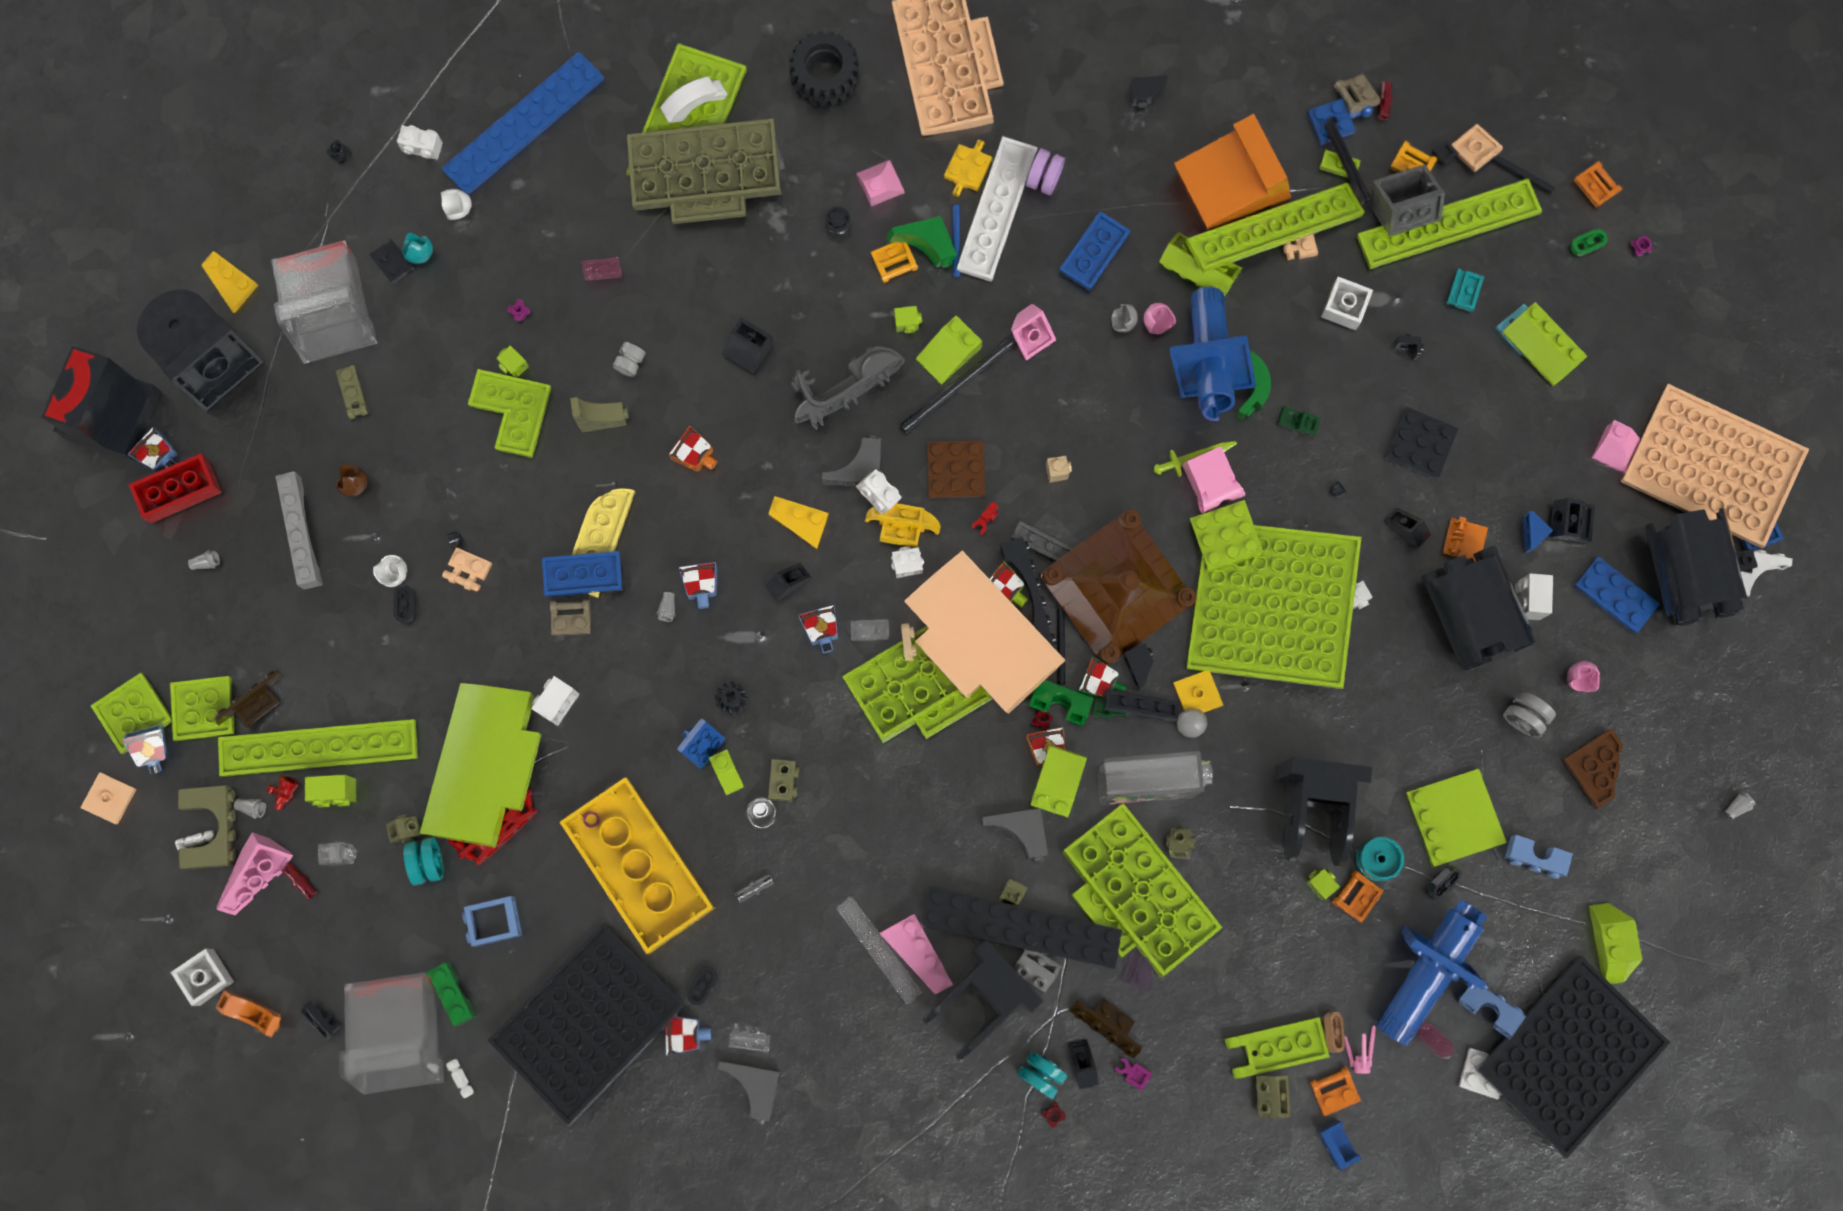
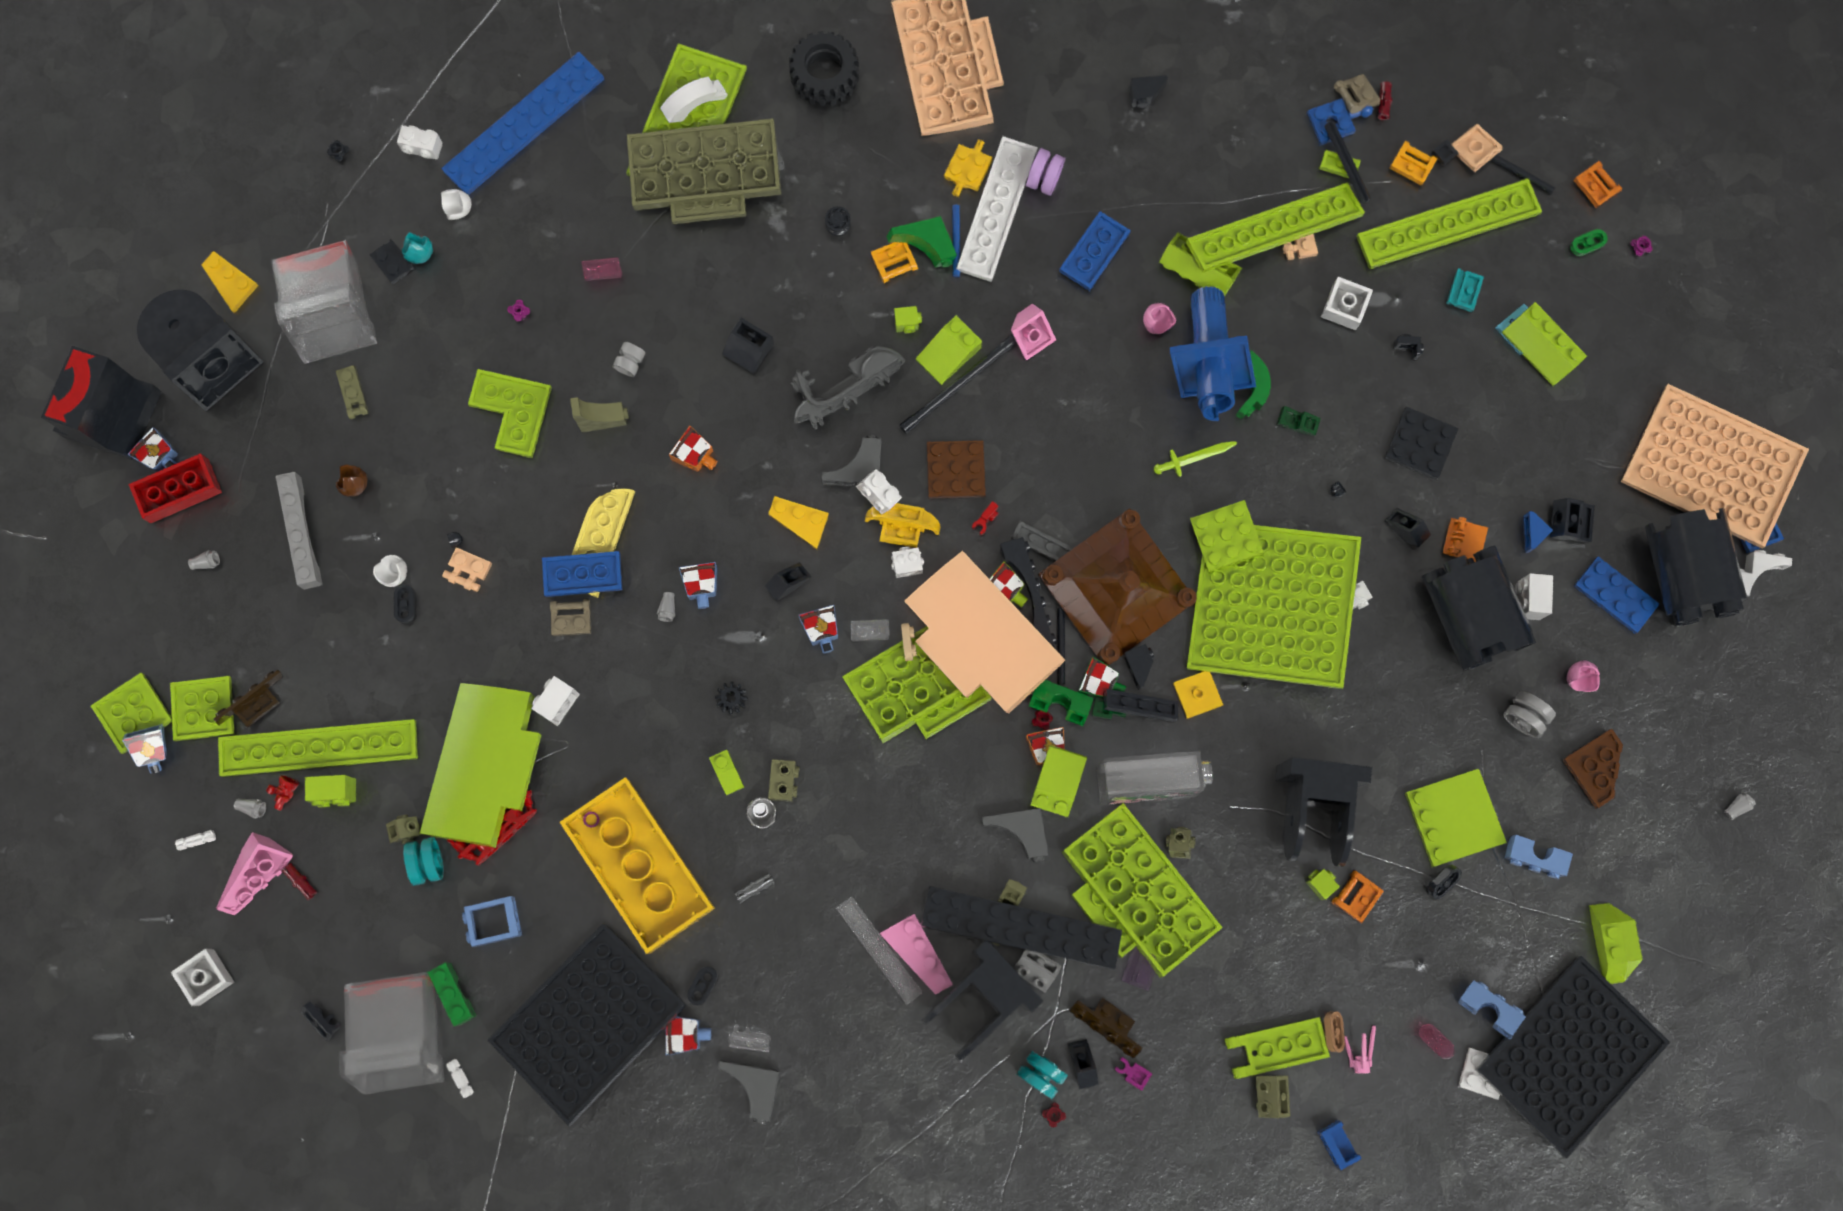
(108, 798): light nougat plate -> none
(221, 850): olive arch -> none
(249, 1011): orange arch -> none
(336, 854): clear brick -> none
(511, 362): lime brick -> none
(698, 740): blue plate -> none
(880, 183): bright pink slope -> none
(1058, 468): tan brick -> none
(1124, 318): light grey hair -> none
(1192, 723): light grey hair -> none
(1212, 480): bright pink piece -> none
(1234, 176): orange piece -> none
(1336, 1098): orange plate -> none
(1388, 851): teal wheel -> none
(1407, 200): flat silver container -> none
(1436, 966): blue piece -> none
(1617, 446): bright pink slope -> none
(1747, 560): black bracket -> none

